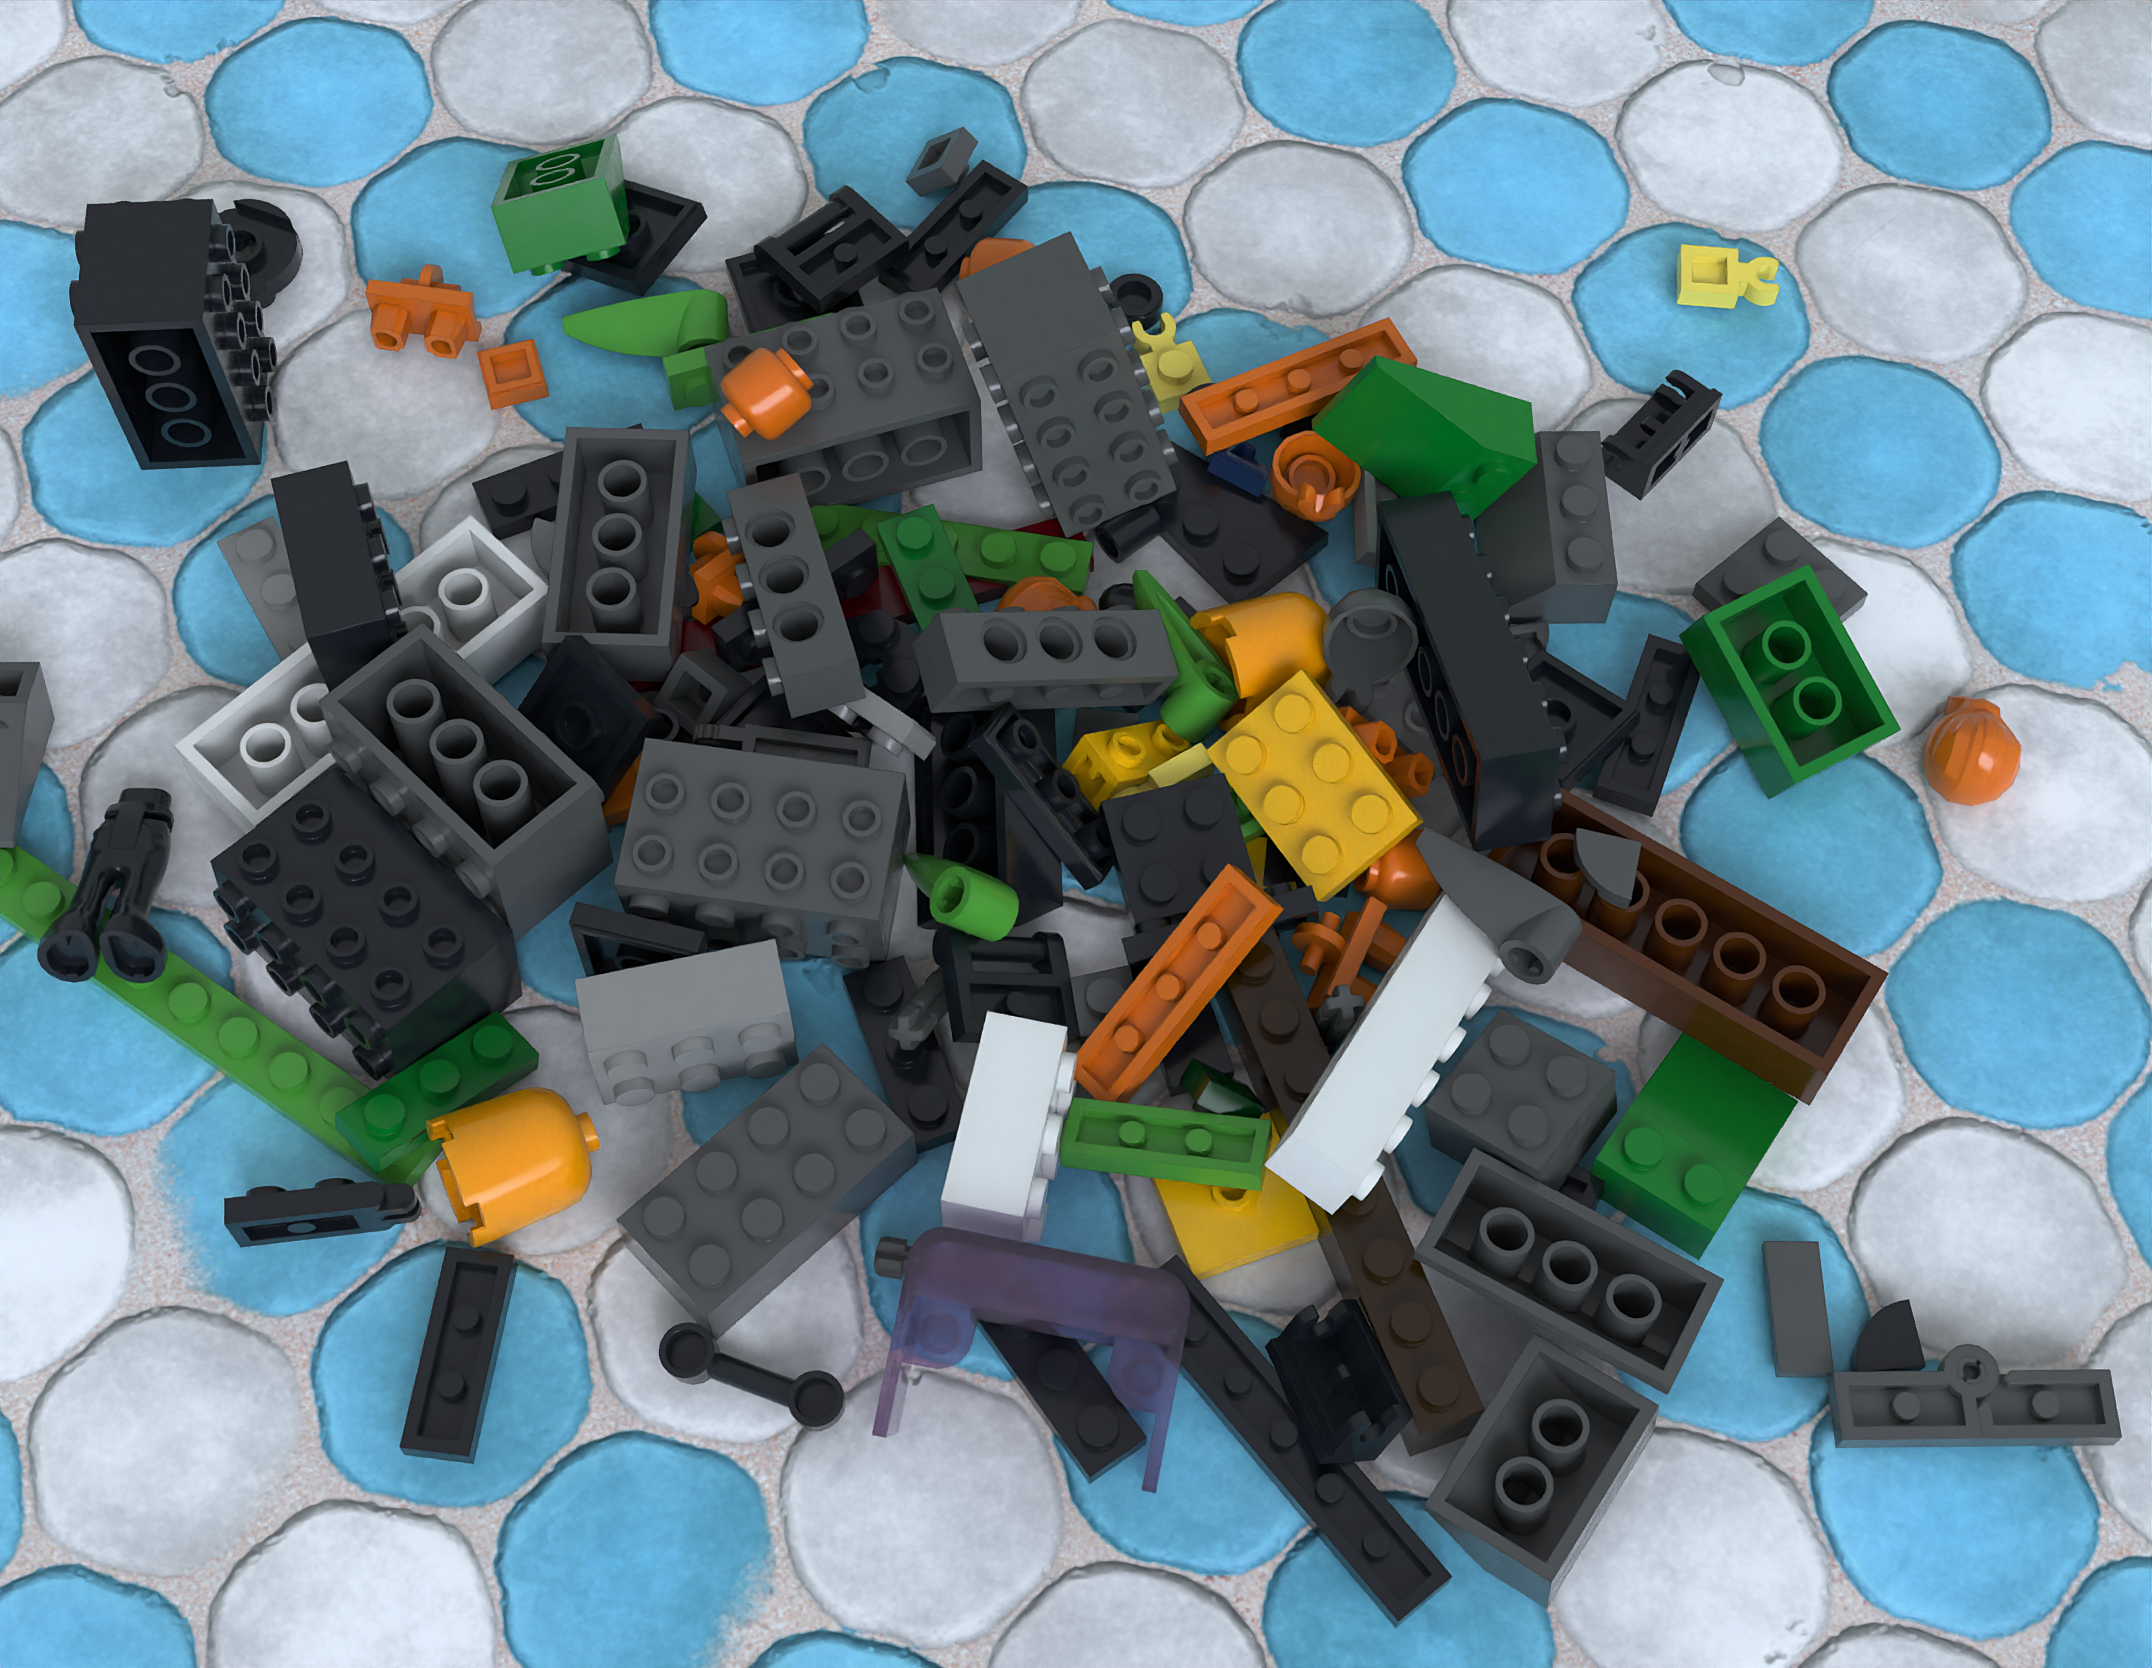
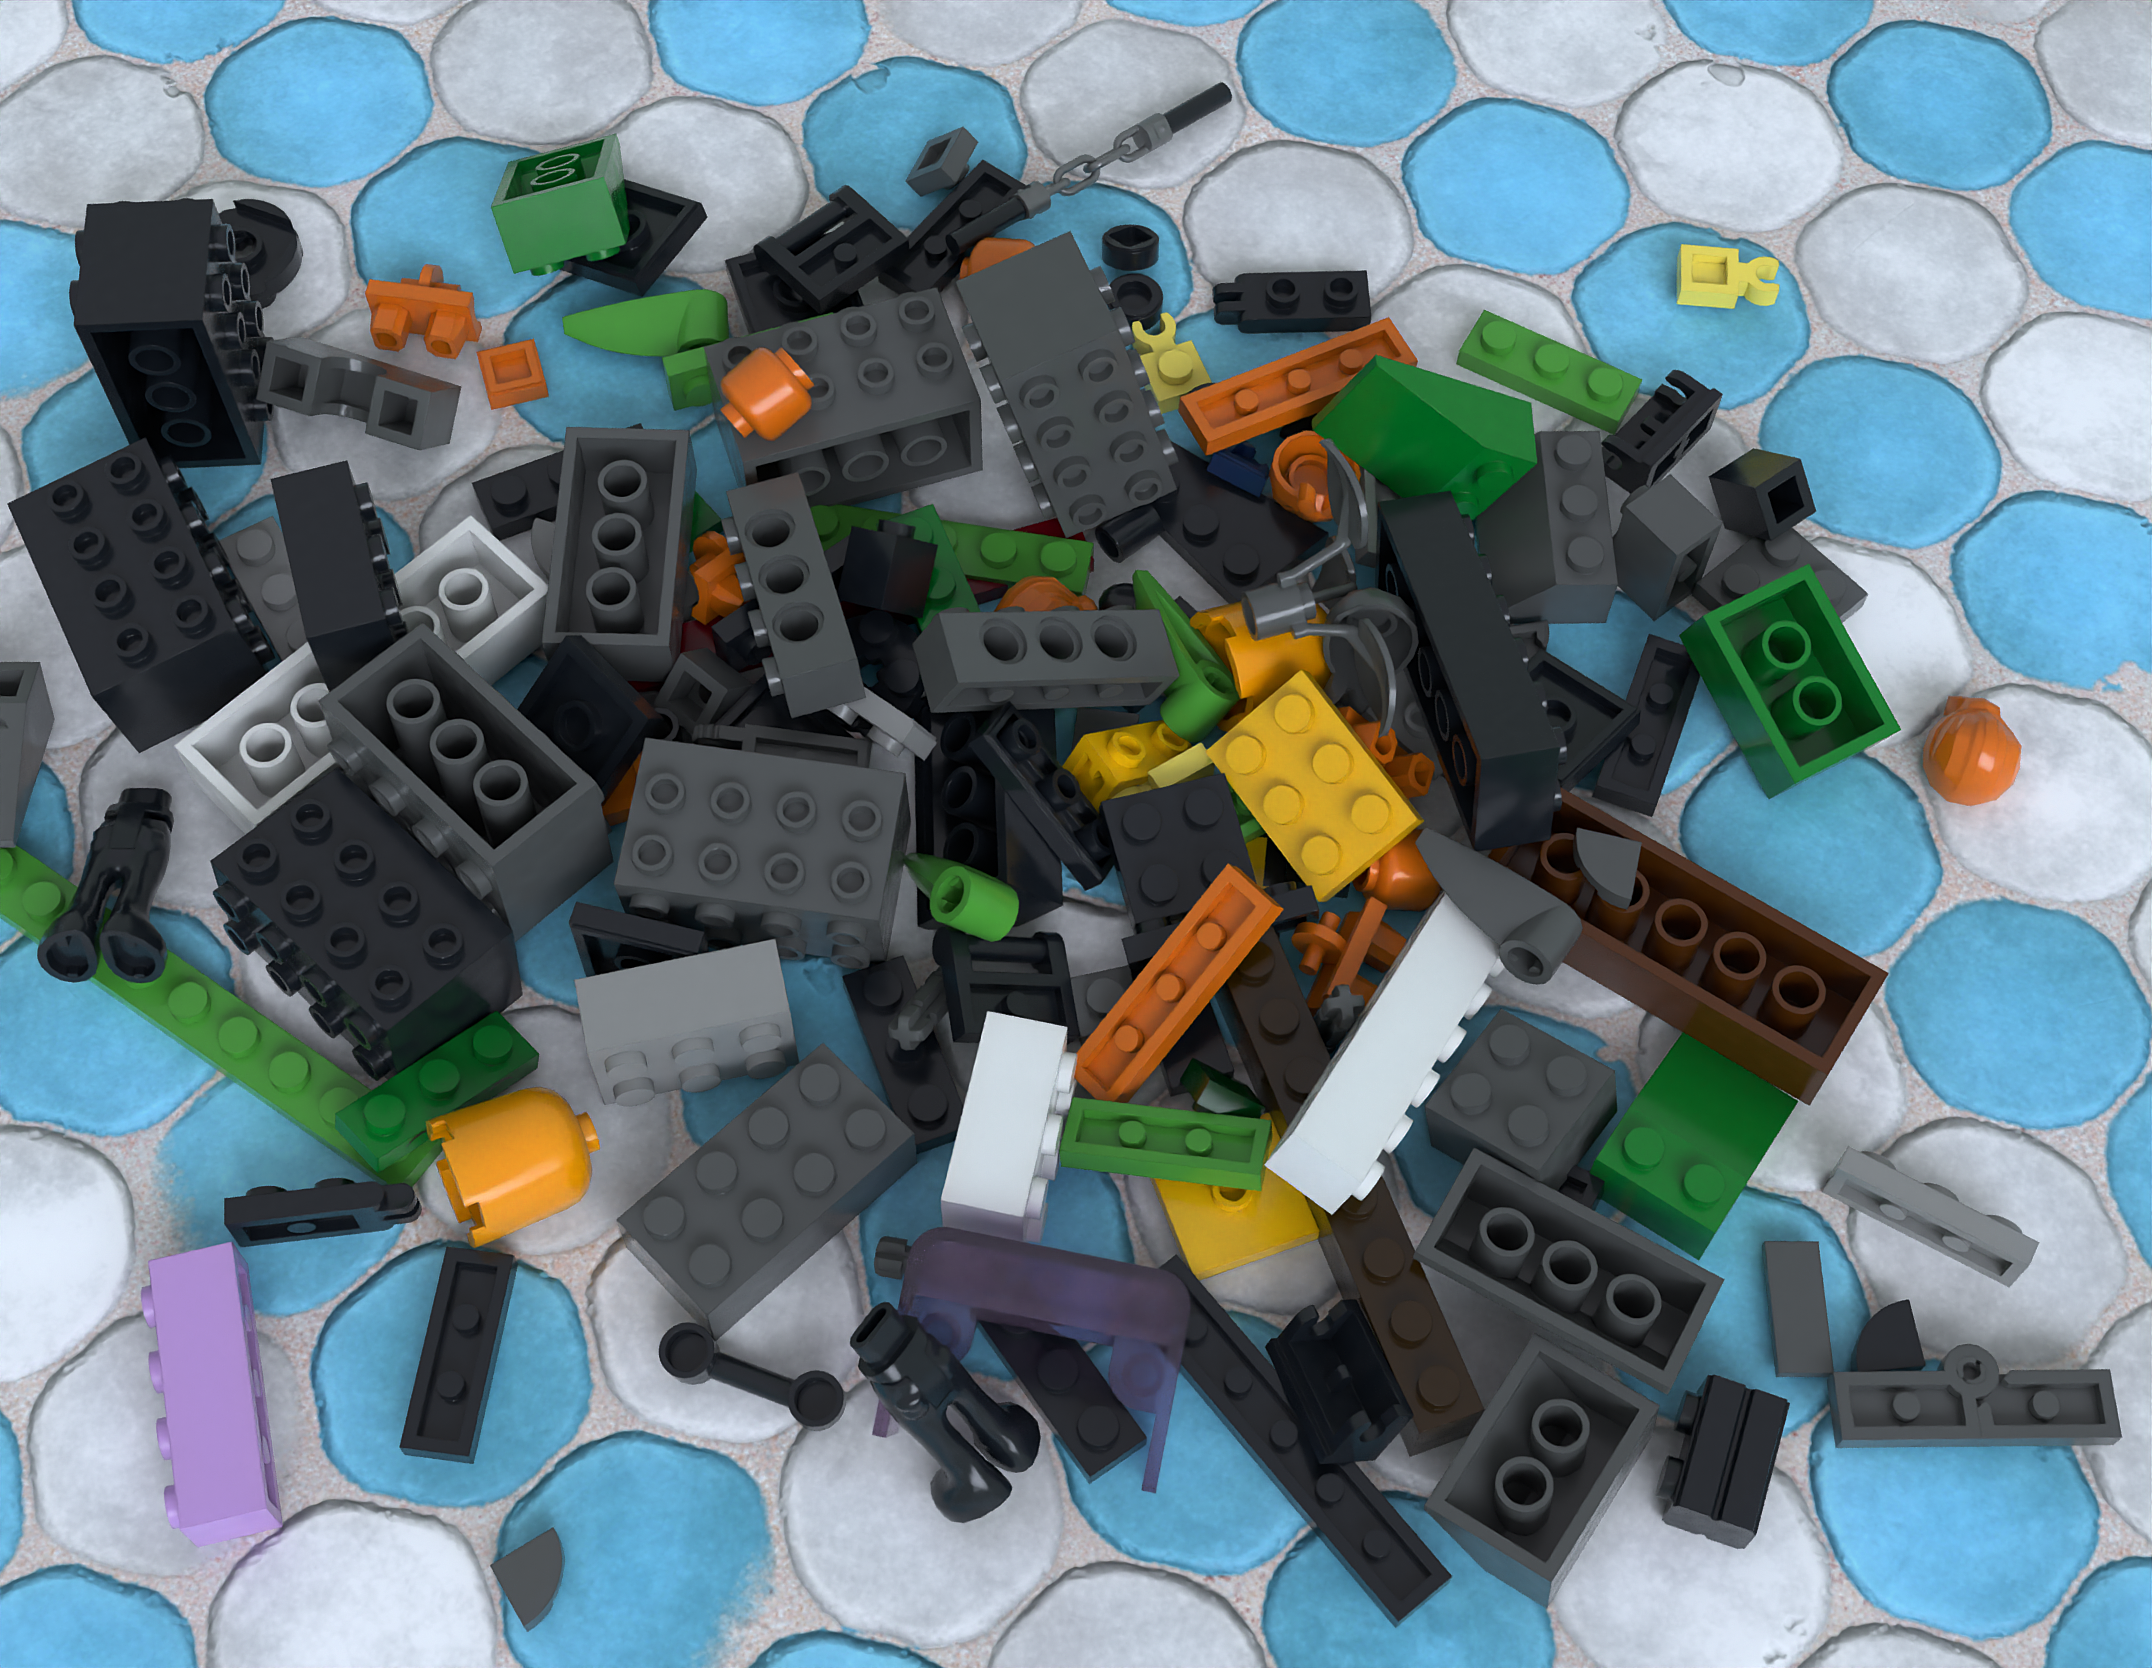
(142, 593): none -> black brick
(212, 1396): none -> lavender brick
(333, 381): none -> dark grey arch
(532, 1577): none -> dark grey tile
(887, 569): none -> black brick
(916, 1384): none -> black piece
(1036, 198): none -> piece
(1130, 247): none -> black tile
(1289, 604): none -> dark grey plant
(1294, 302): none -> black hinge
(1549, 372): none -> bright green plate
(1663, 545): none -> dark grey brick
(1723, 1460): none -> black brick
(1762, 494): none -> black brick
(1931, 1216): none -> light grey plate

